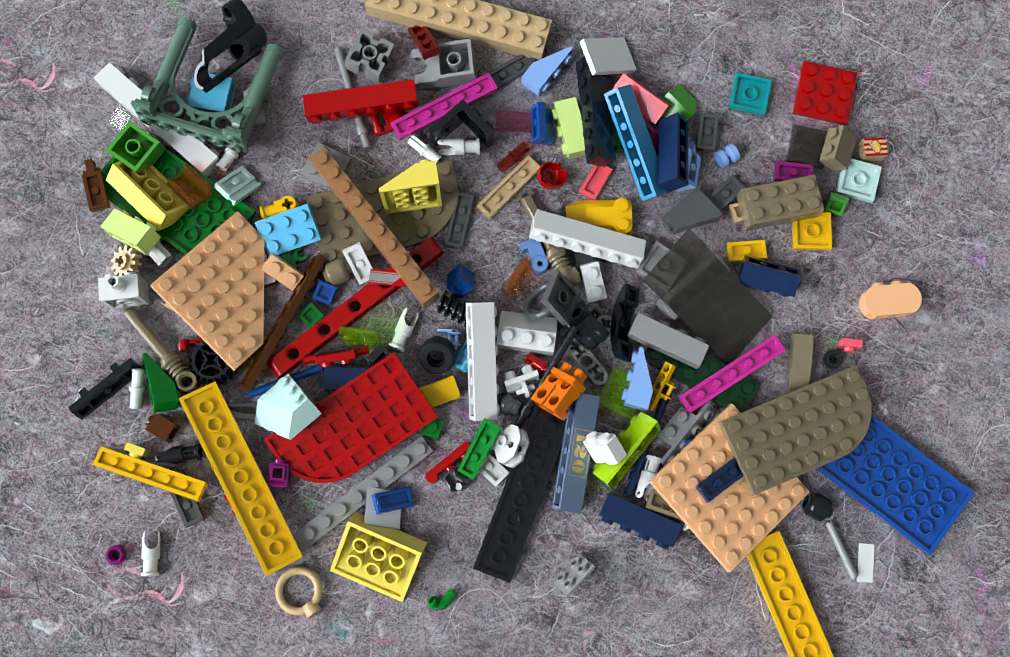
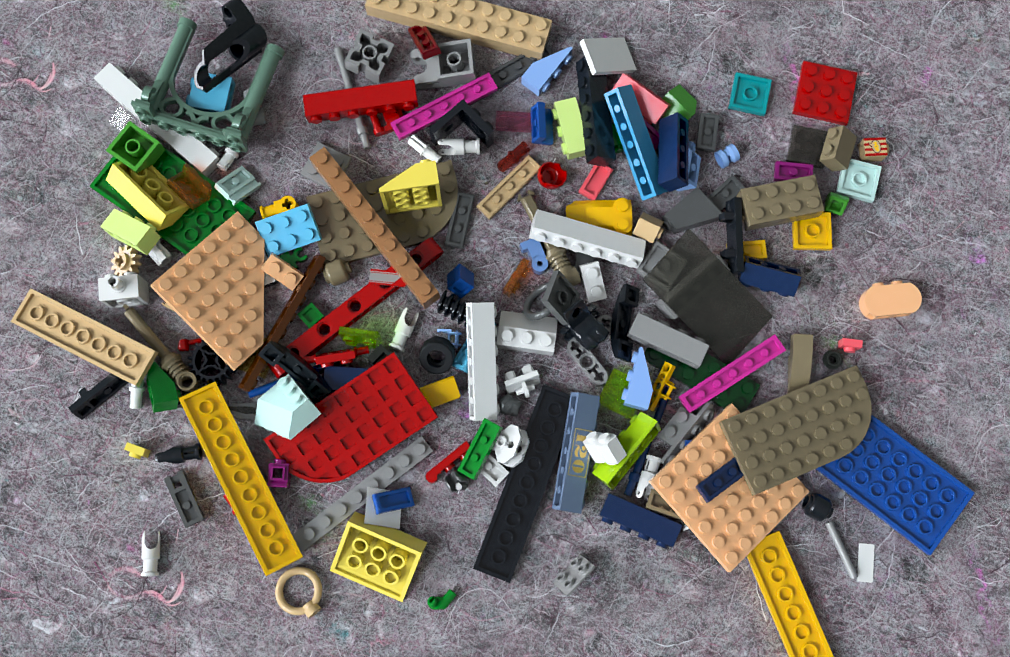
(84, 337): none -> tan plate
(95, 187): reddish brown hinge -> none
(110, 555): magenta plate -> none
(150, 474): yellow plate -> none
(161, 427): reddish brown brick -> none
(298, 368): none -> black slope
(324, 292): blue plate -> none
(358, 262): white plate -> none
(432, 429): green plate -> none
(526, 409): black bar -> none
(536, 363): red pin -> none
(560, 390): orange hips -> none
(648, 228): none -> tan brick
(734, 228): none -> black hinge

